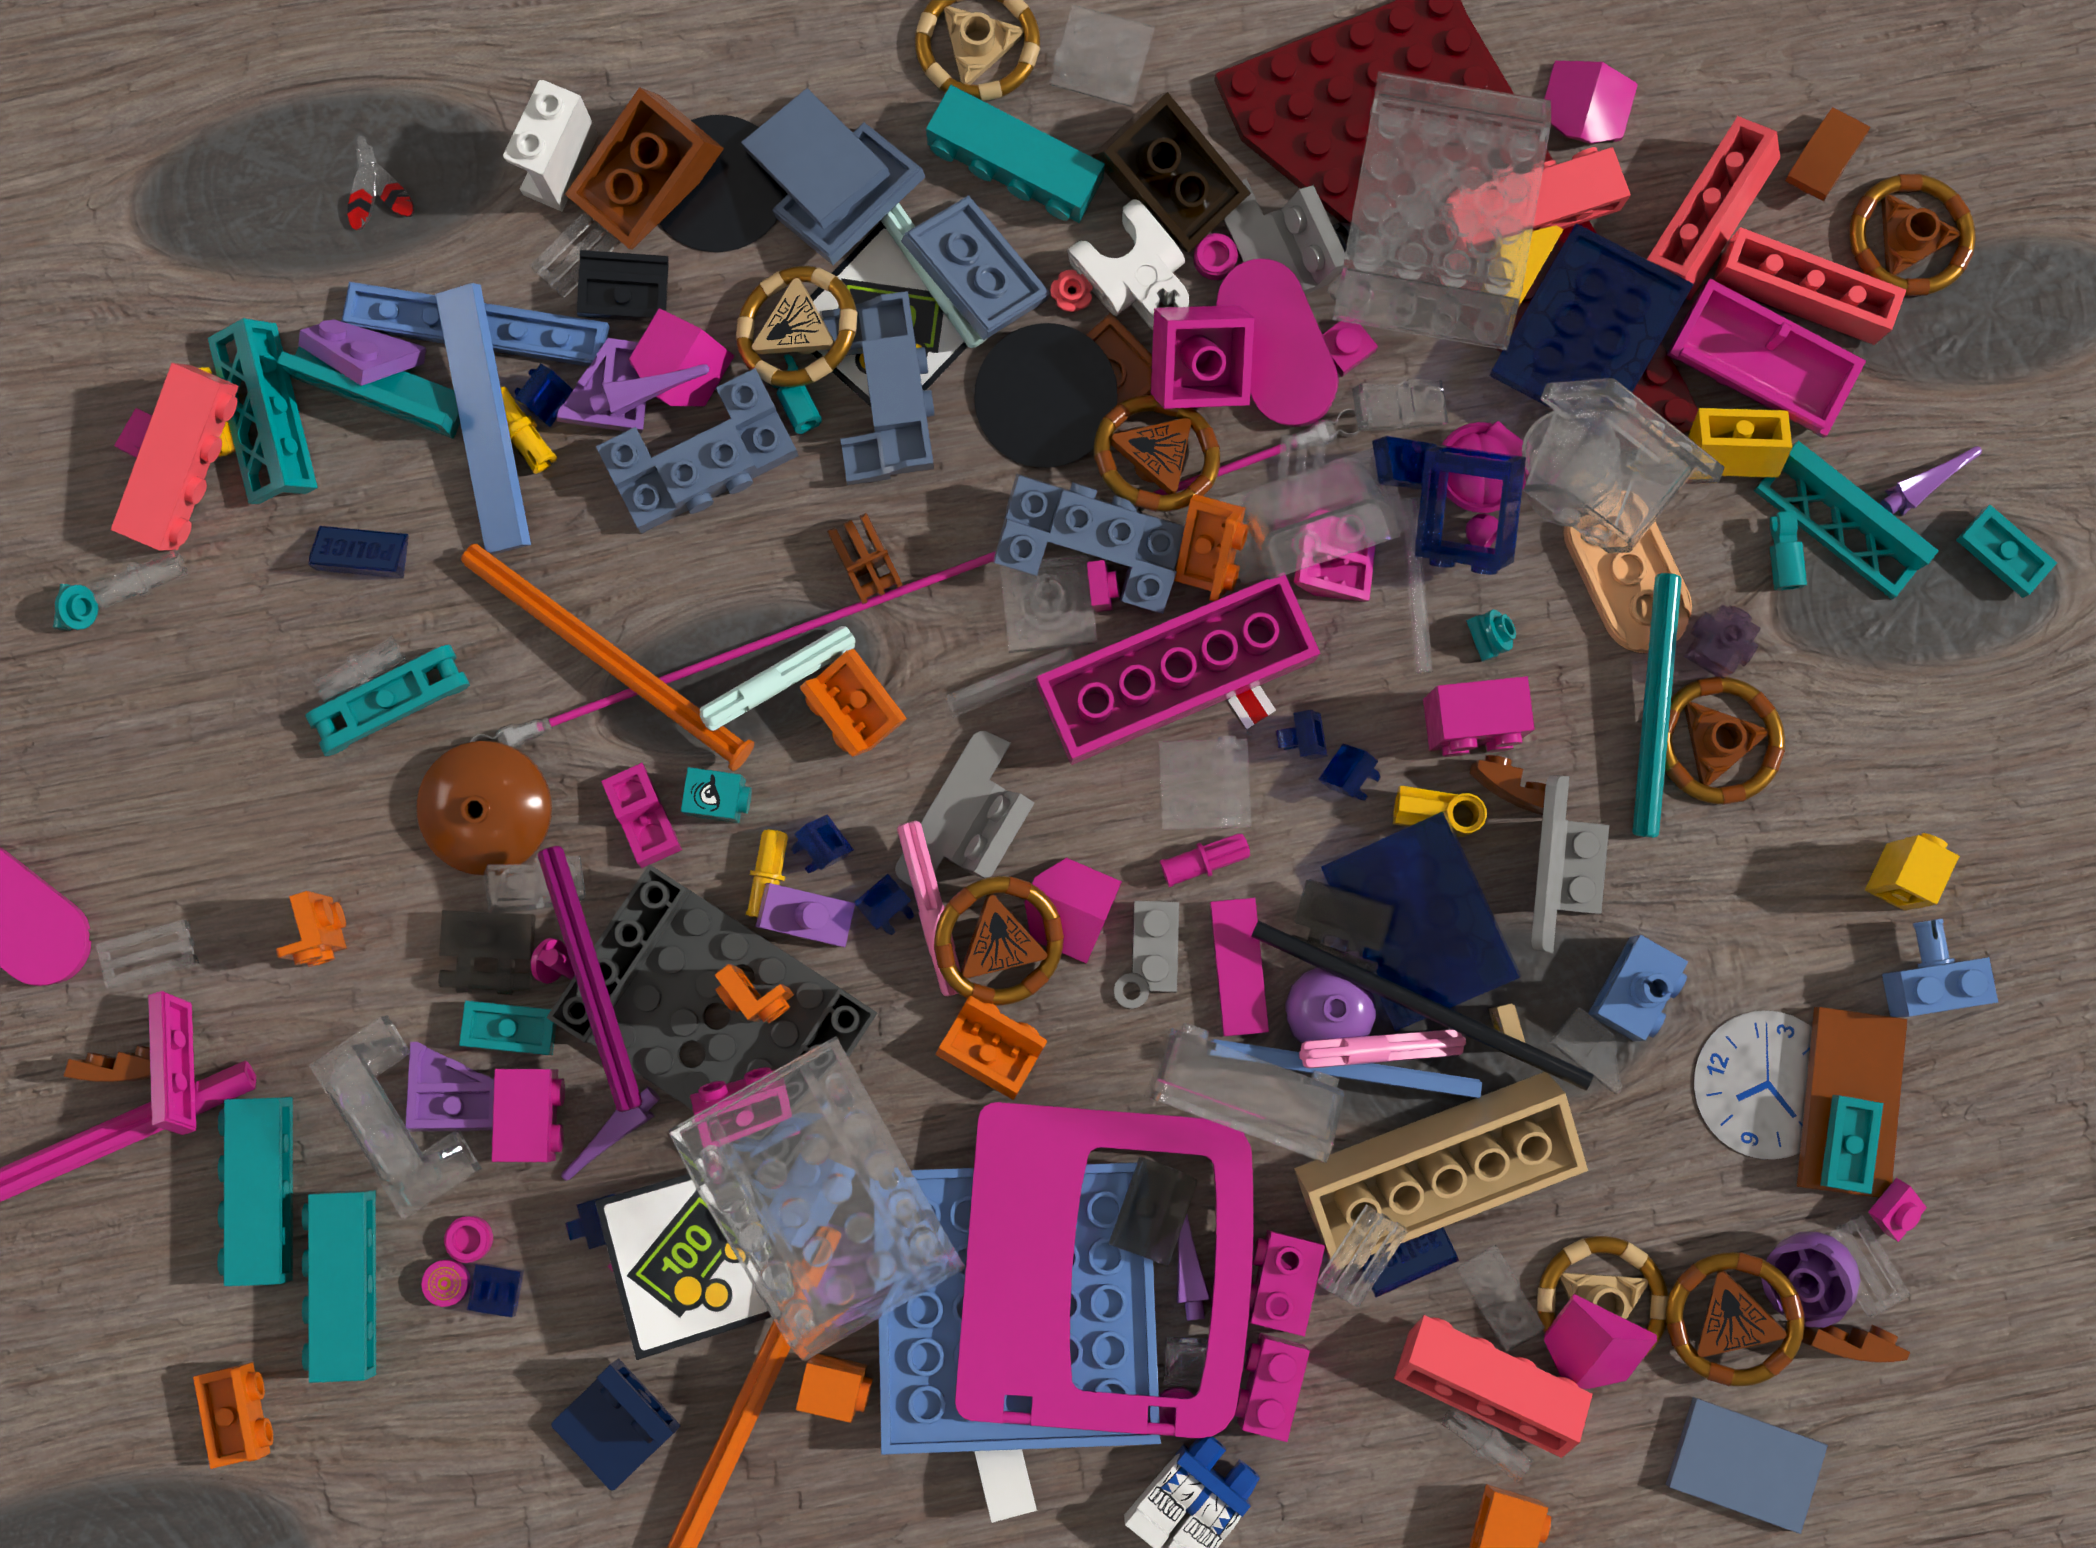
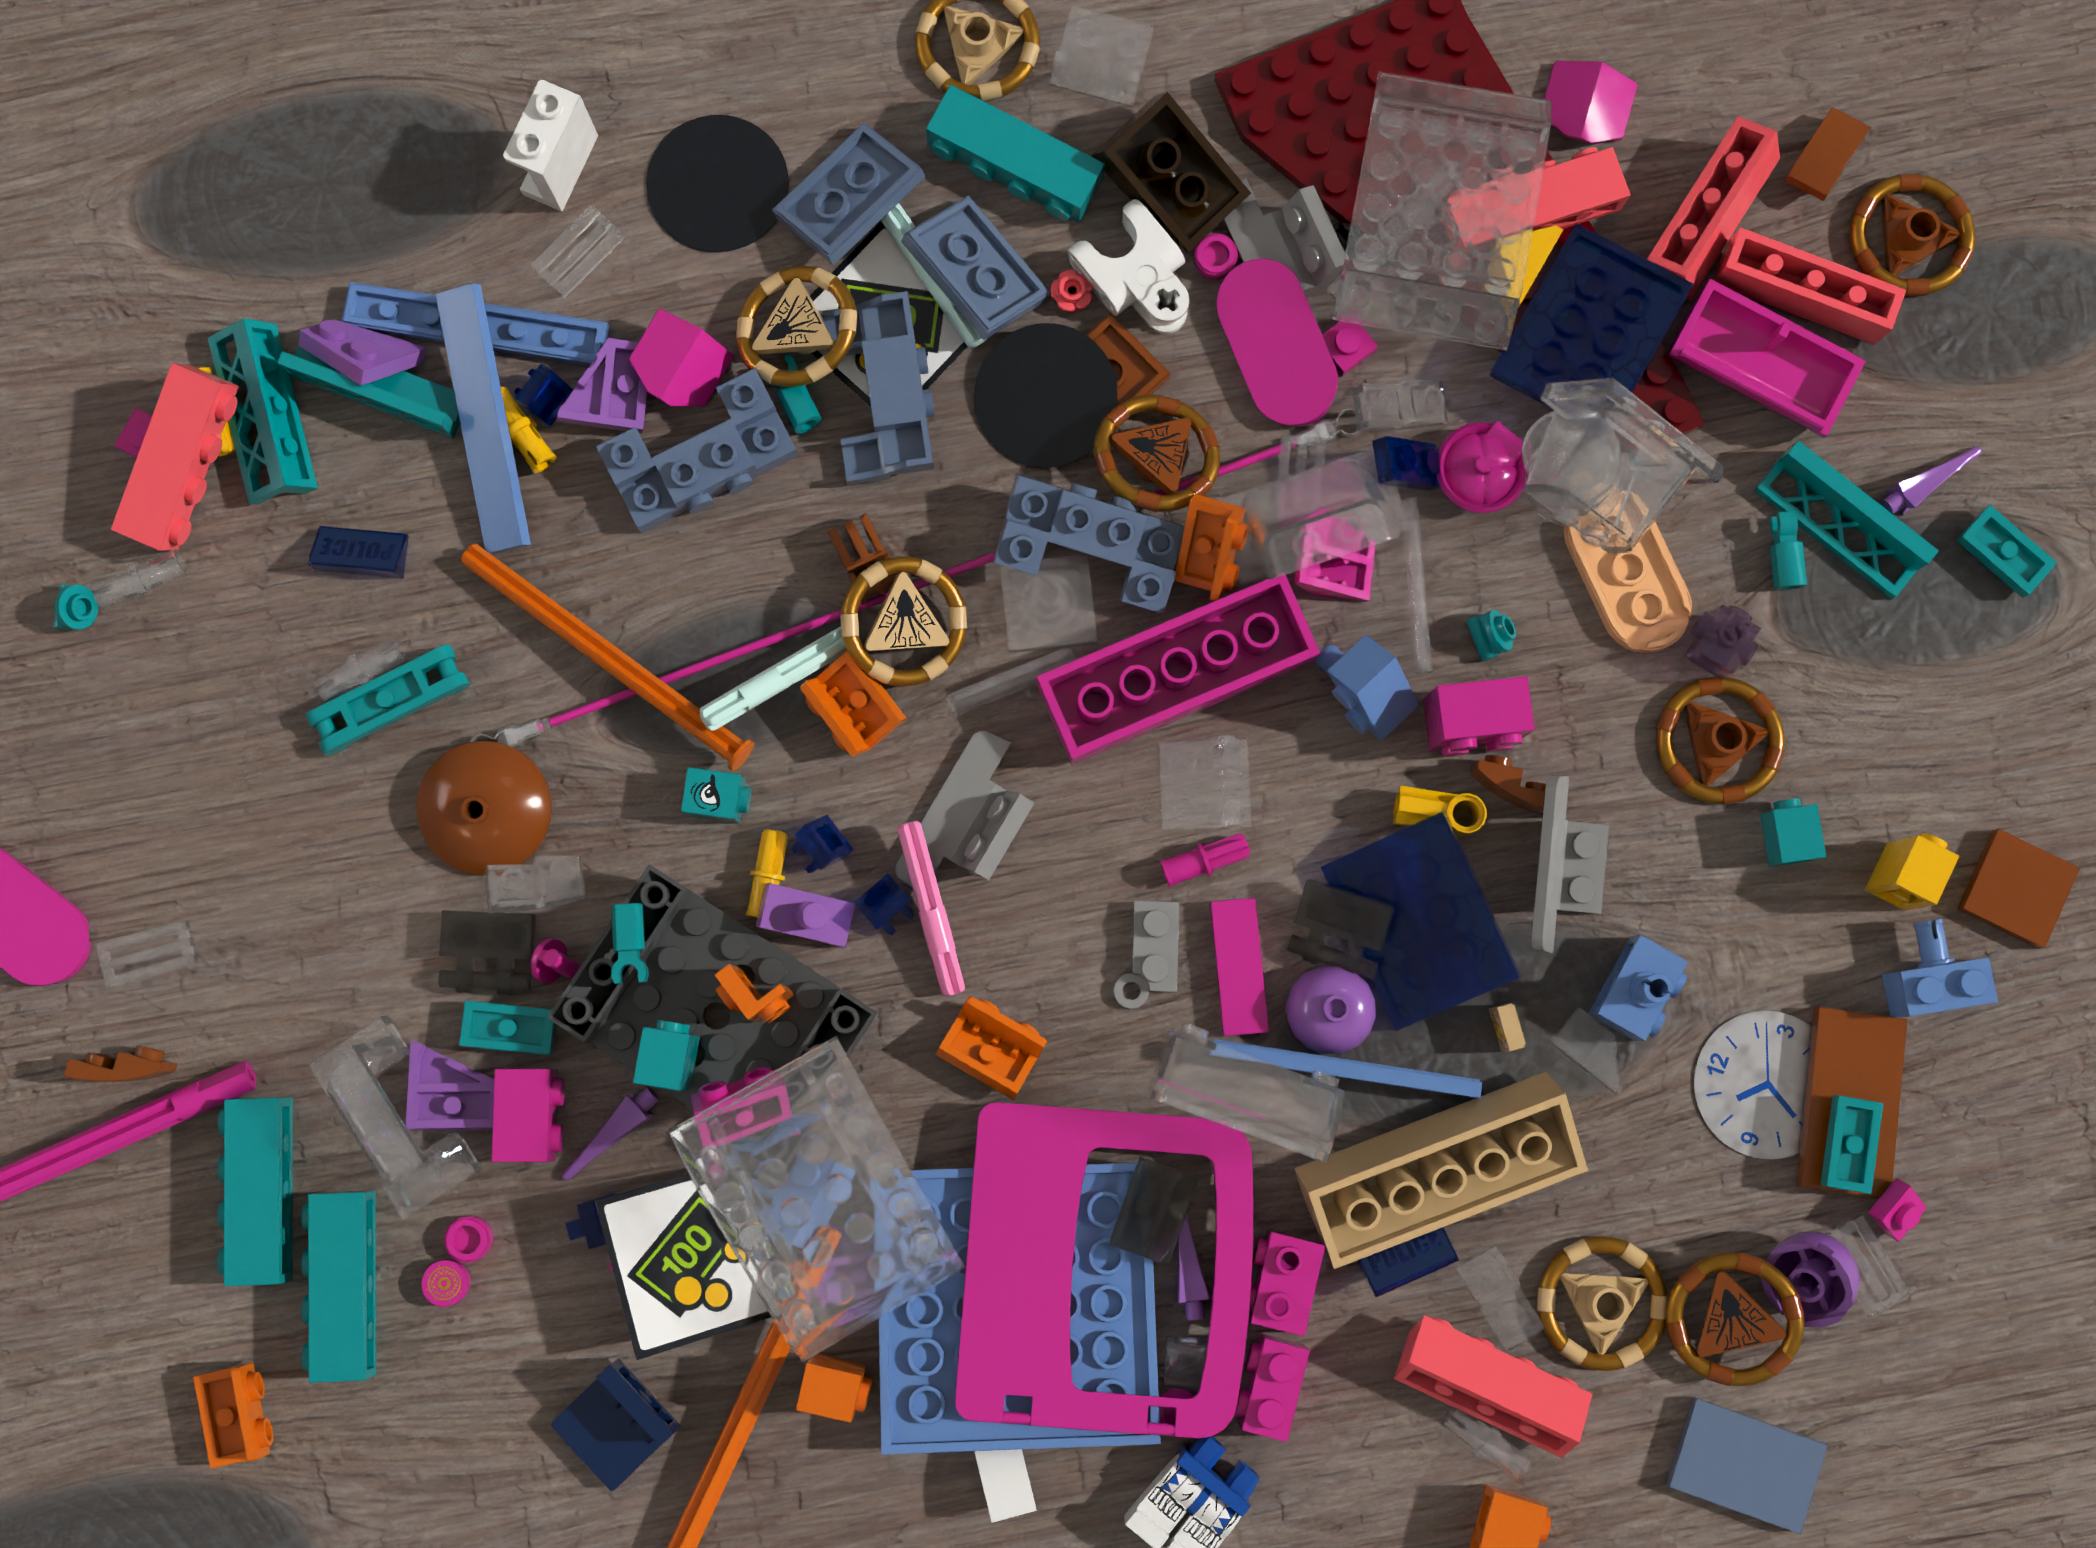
(172, 1063): dark pink tile -> none
(319, 928): orange bracket -> none
(371, 180): piece -> none
(495, 1290): clear blue tile -> none
(589, 979): magenta axle -> none
(621, 285): black plate -> none
(628, 394): medium lavender piece -> none
(628, 940): none -> teal bar
(641, 815): dark pink slope -> none
(643, 168): dark orange slope -> none
(667, 1056): none -> teal brick
(815, 158): sand blue tile -> none
(904, 621): none -> piece
(999, 941): piece -> none
(1082, 901): dark pink slope -> none
(1102, 585): dark pink plate -> none
(1202, 356): dark pink brick -> none
(1252, 706): sticker -> none
(1306, 735): clear blue tile -> none
(1347, 1248): clear tile -> none
(1349, 771): clear blue tile -> none
(1369, 686): none -> medium blue brick
(1381, 1048): bright pink axle -> none
(1422, 1005): black piece -> none
(1446, 554): clear blue window -> none
(1482, 530): dark pink hinge -> none
(1595, 1344): dark pink slope -> none
(1657, 705): teal axle -> none
(1744, 440): yellow brick -> none
(1792, 833): none -> teal brick
(1861, 1345): dark orange slope -> none
(2018, 888): none -> dark orange tile

